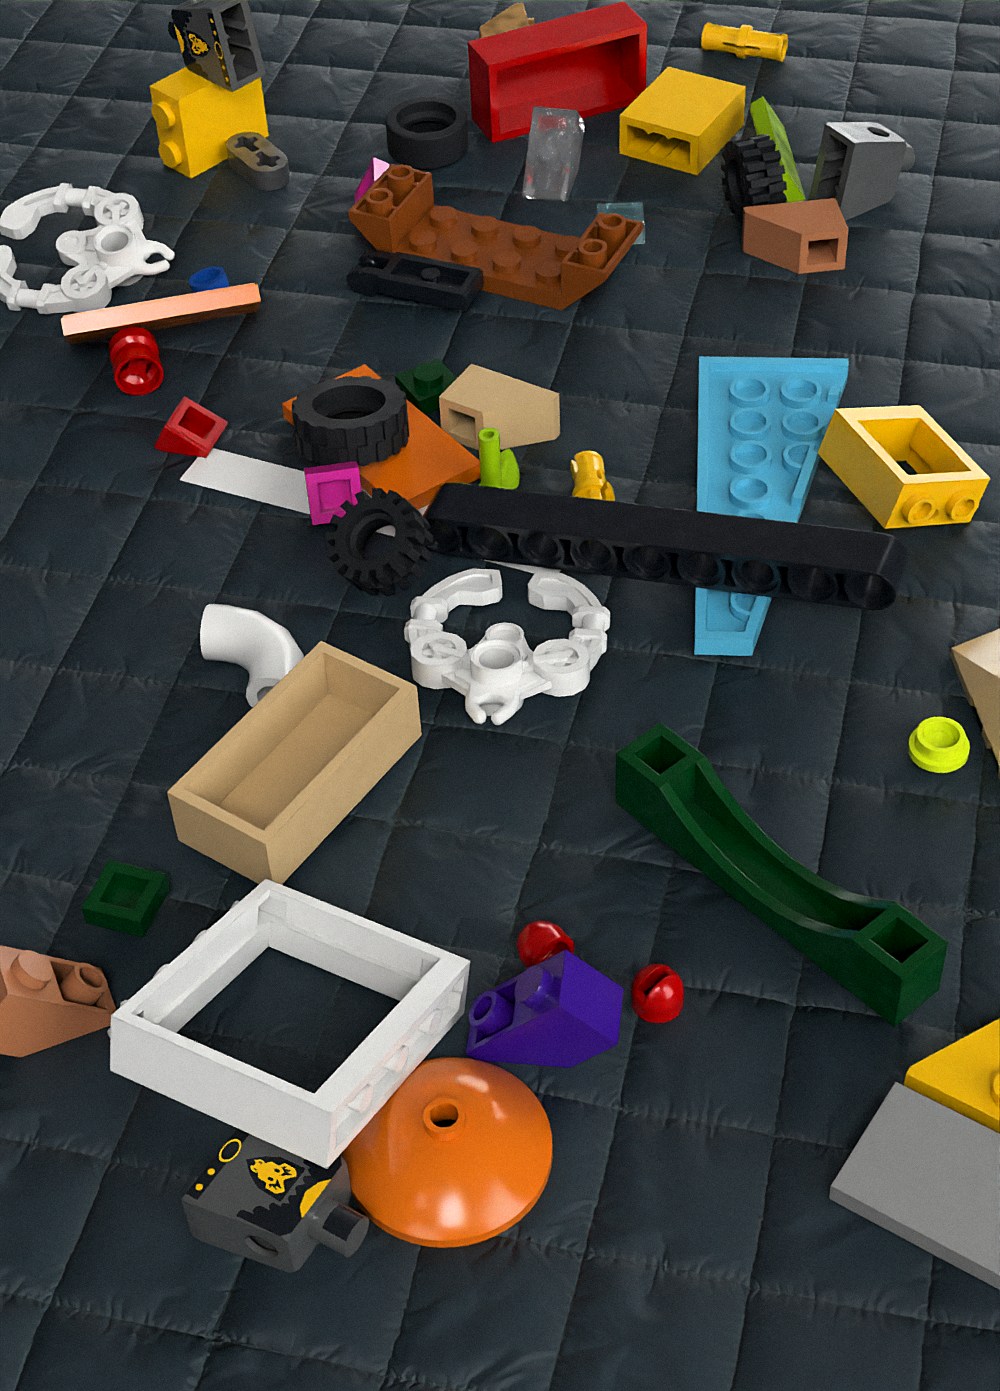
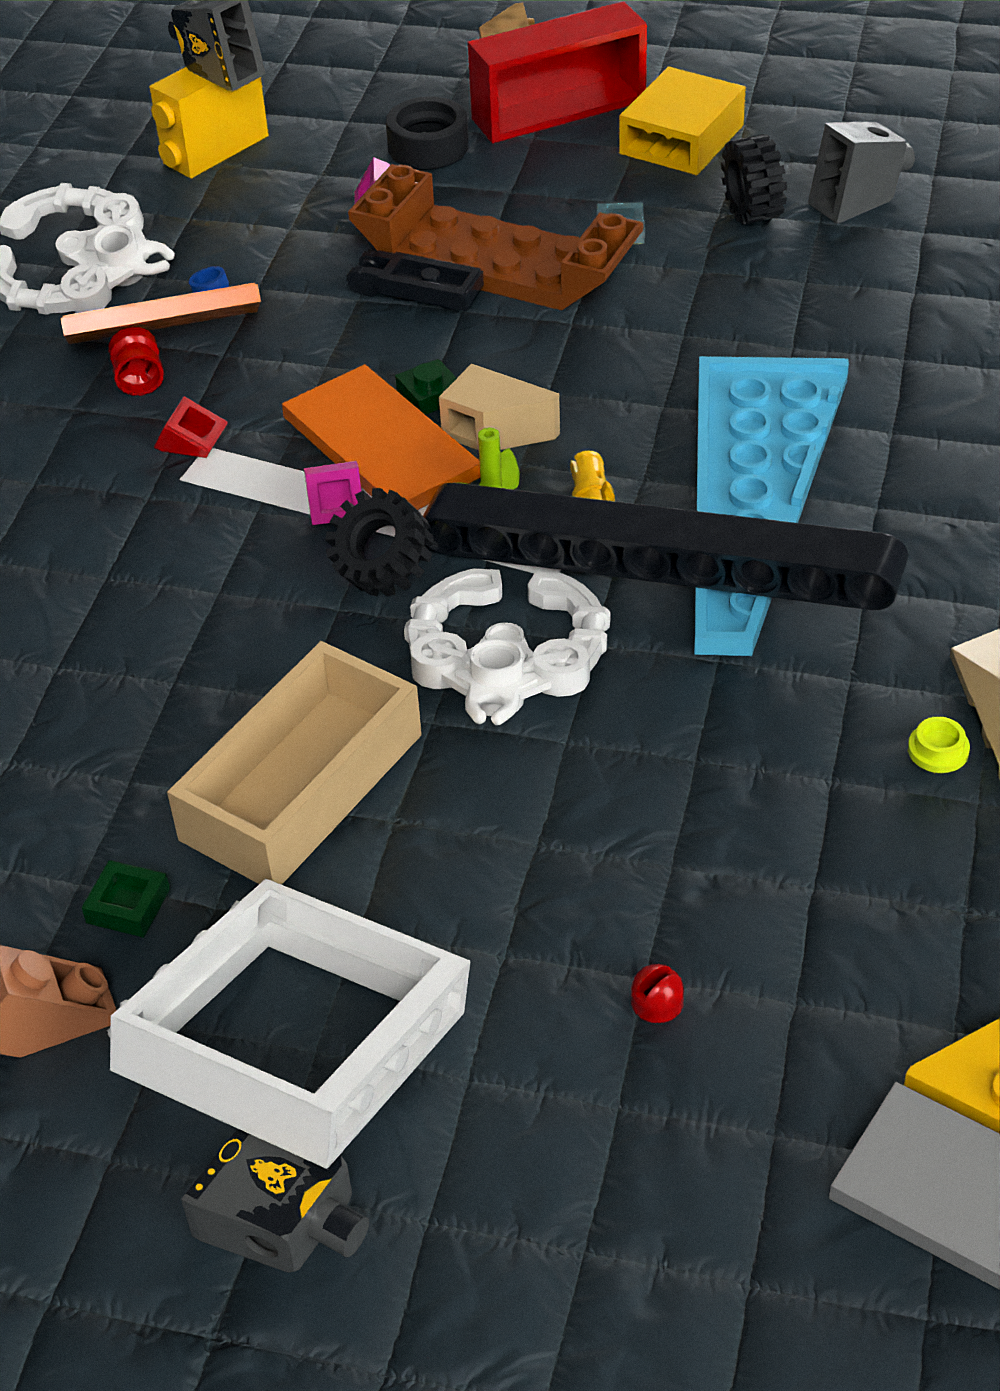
(250, 641): white cylinder -> none
(258, 161): flat silver beam -> none
(350, 420): black tyre -> none
(458, 1179): orange dish -> none
(542, 941): red hinge -> none
(547, 1015): dark purple slope -> none
(553, 153): clear slope -> none
(744, 41): yellow pin -> none
(768, 123): lime tile -> none
(797, 235): nougat slope -> none
(860, 941): dark green arch -> none
(863, 453): yellow window -> none

